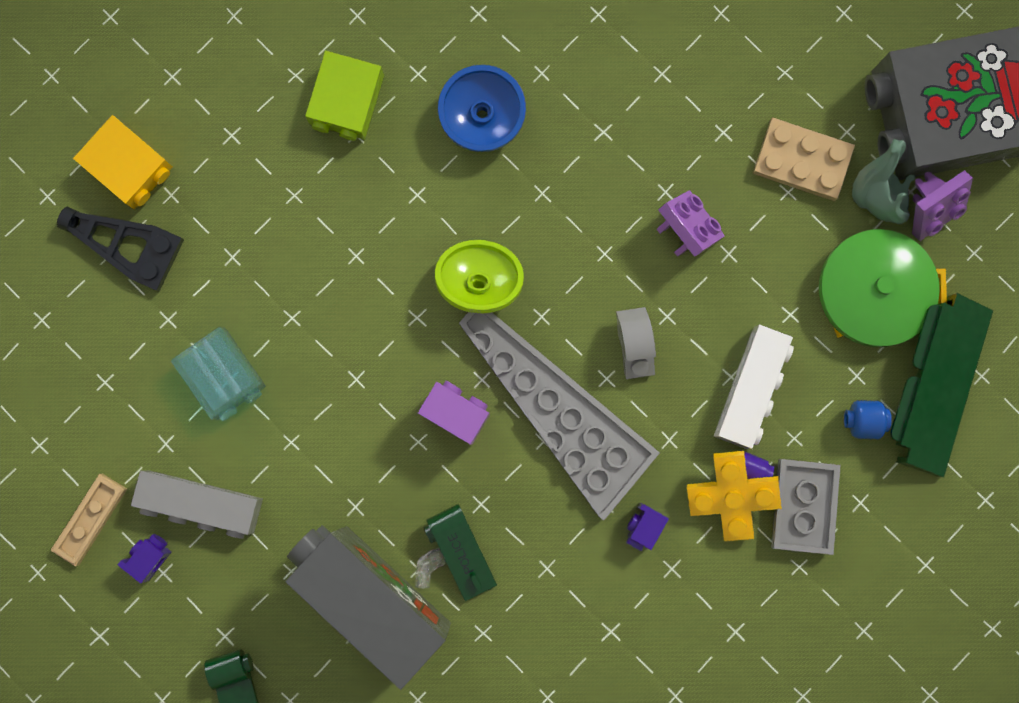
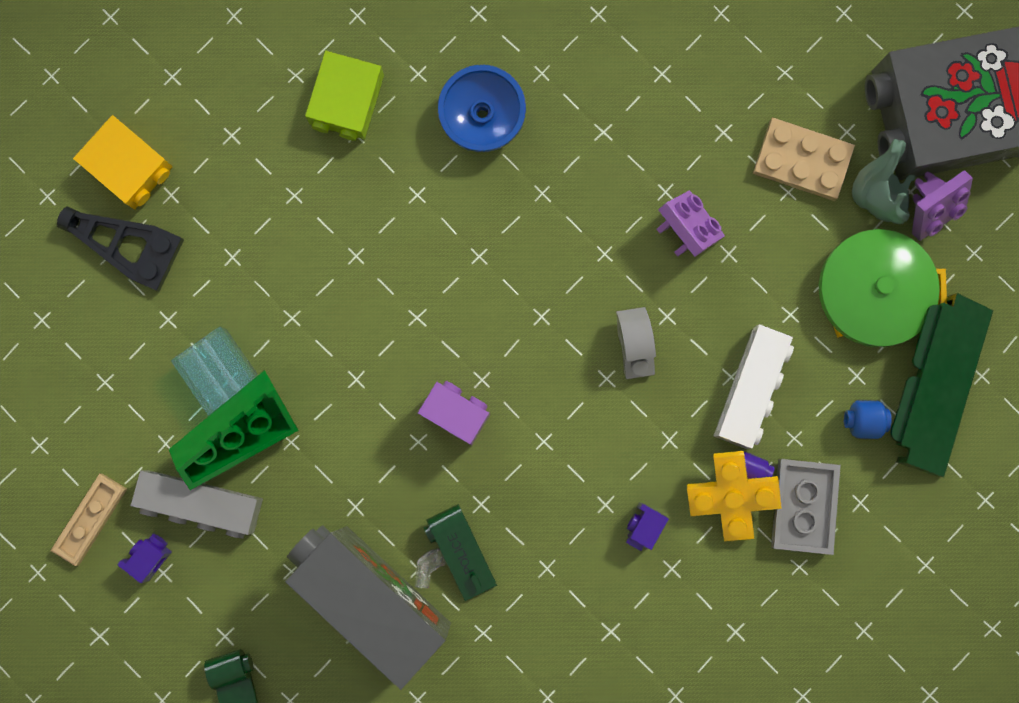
(233, 433): none -> green wedge
(479, 276): lime dish -> none
(584, 436): light grey wing -> none

